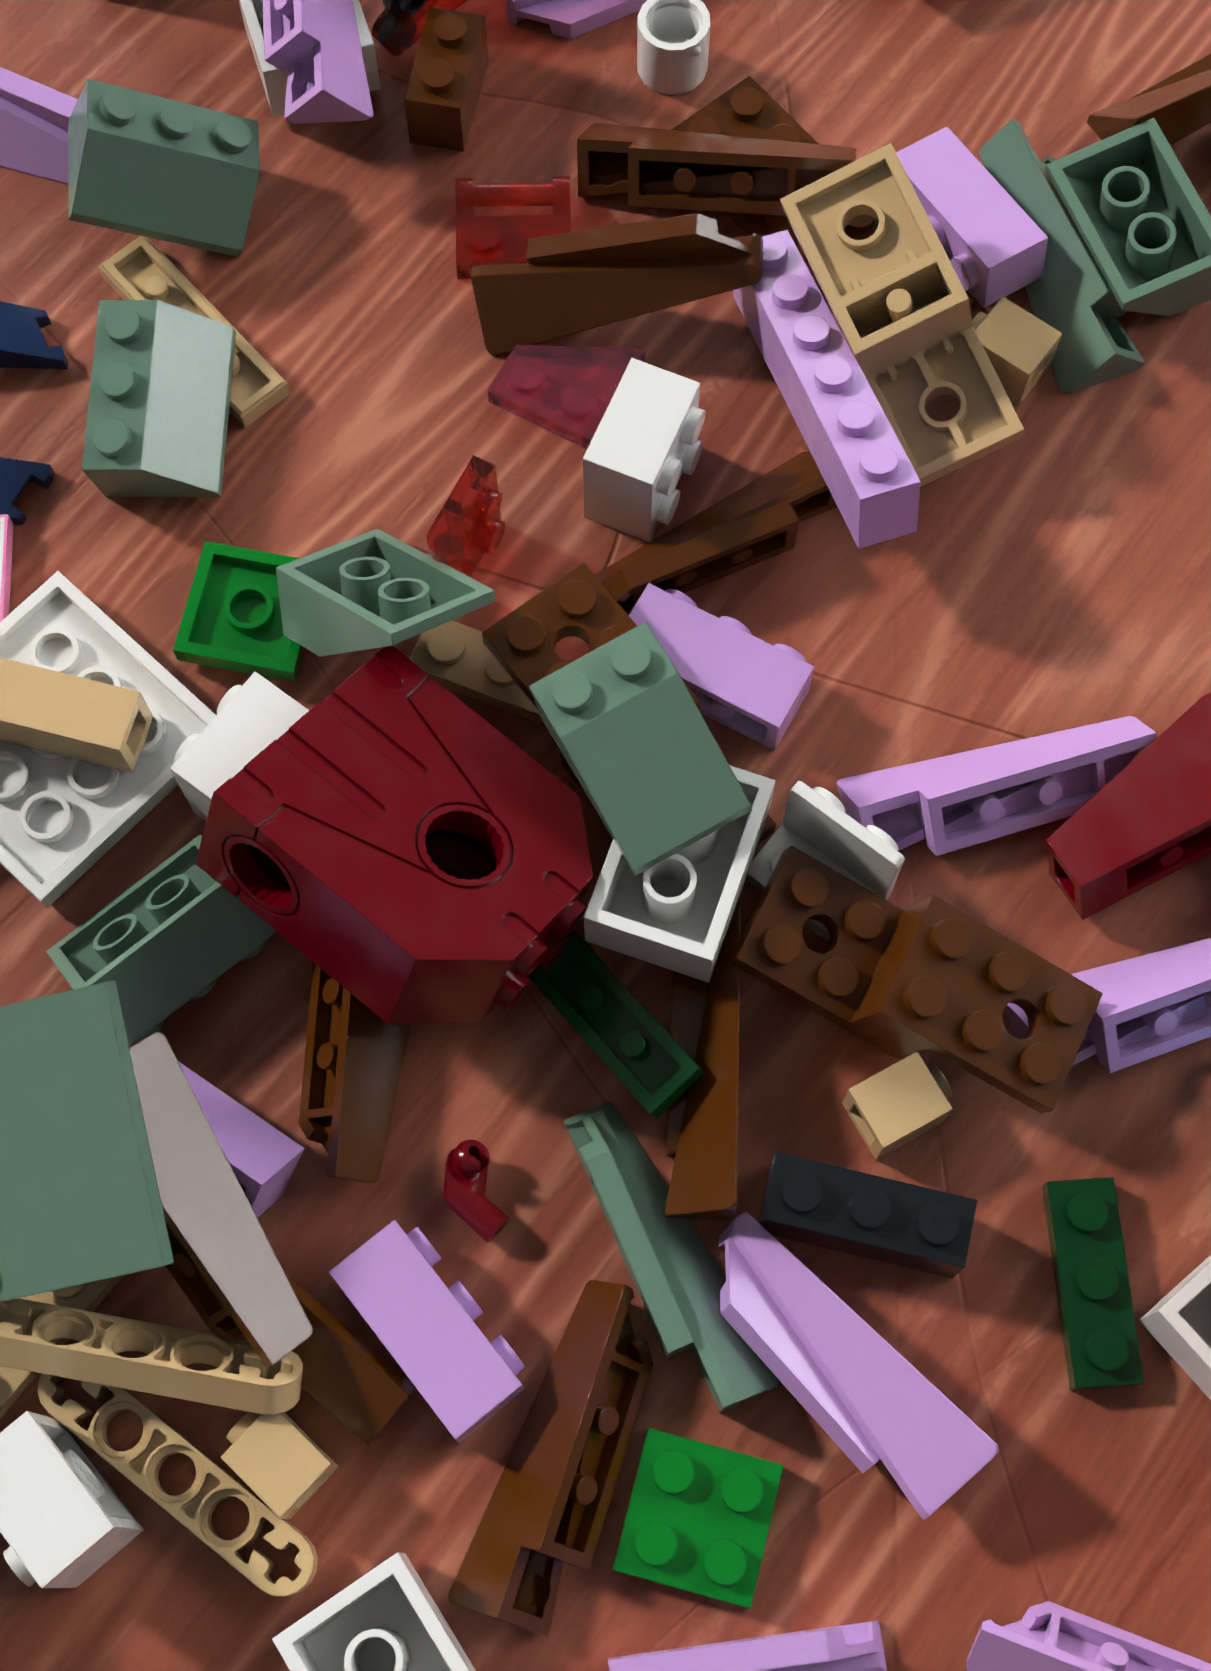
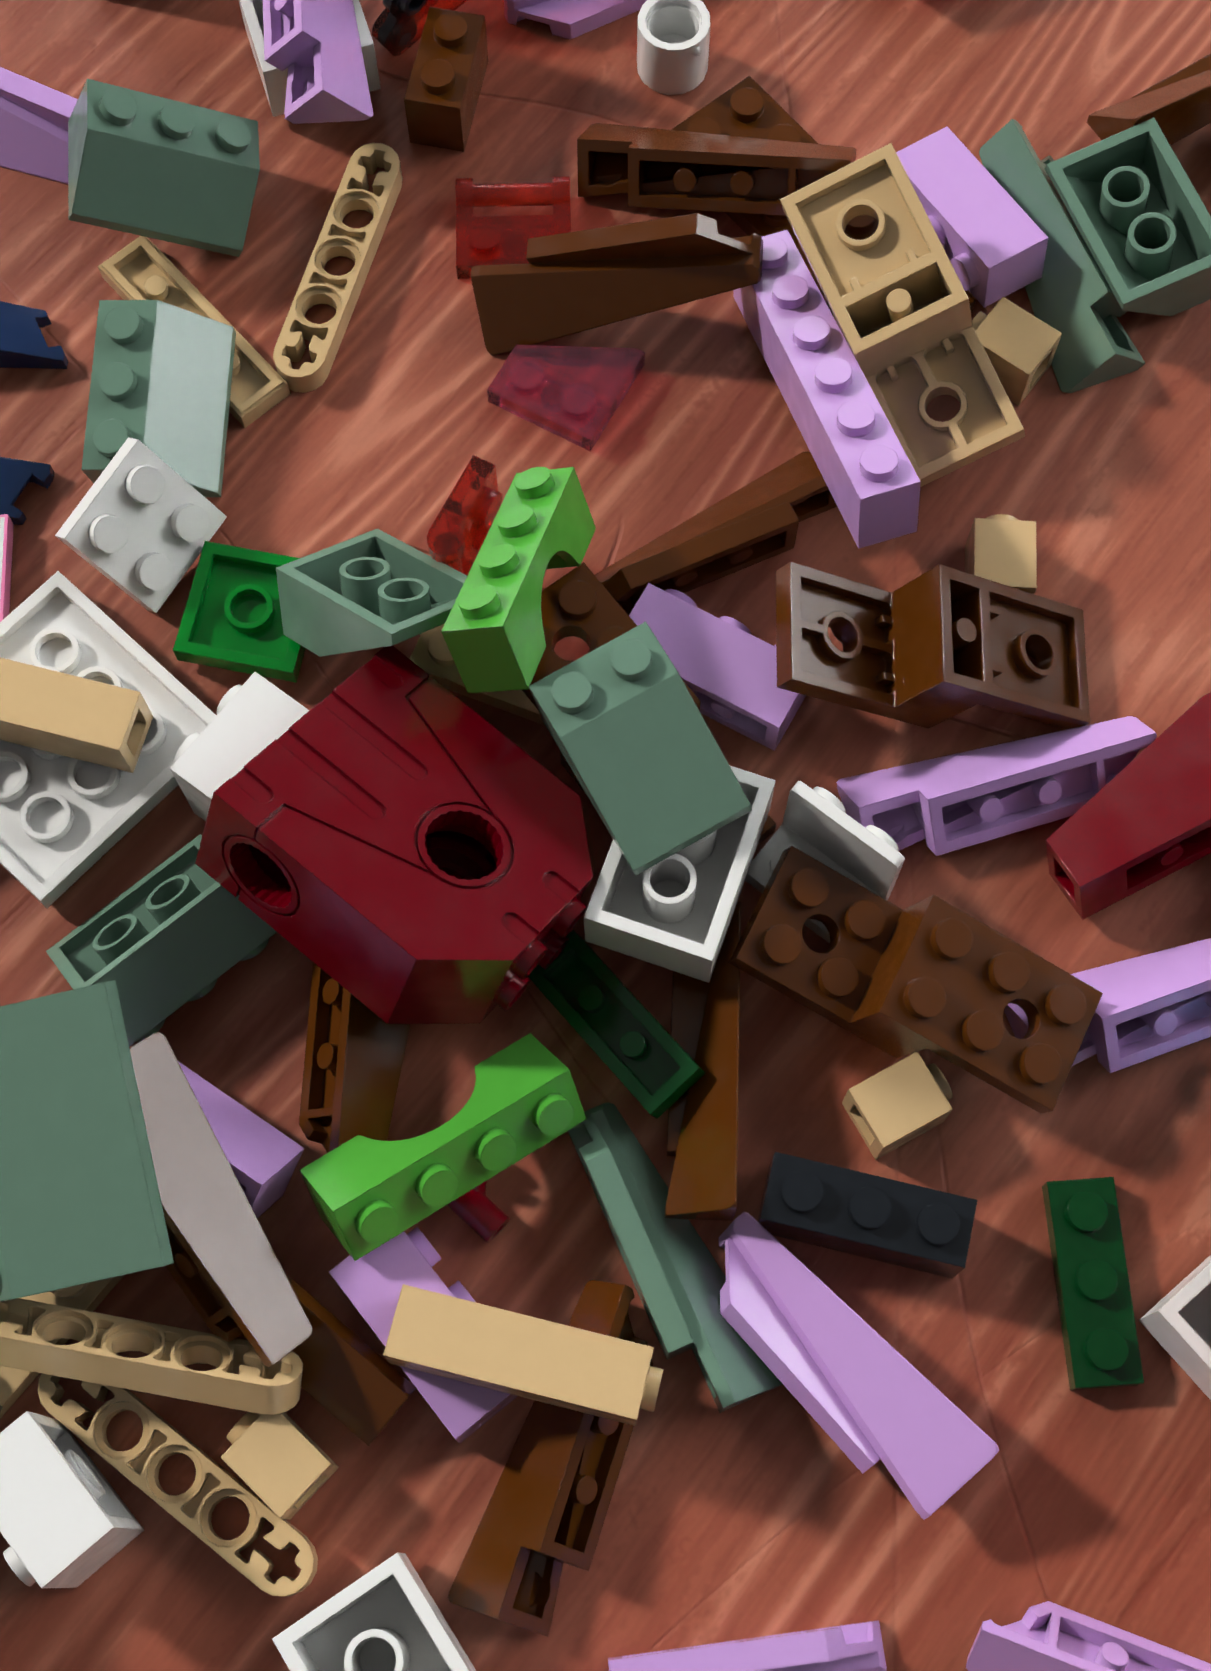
(141, 525): none -> white plate
(342, 290): none -> tan beam
(382, 1188): none -> bright green arch
(498, 614): none -> bright green arch
(522, 1355): none -> tan brick
(643, 450): white brick -> none
(698, 1518): green plate -> none
(931, 647): none -> reddish brown bracket
(1003, 551): none -> tan brick

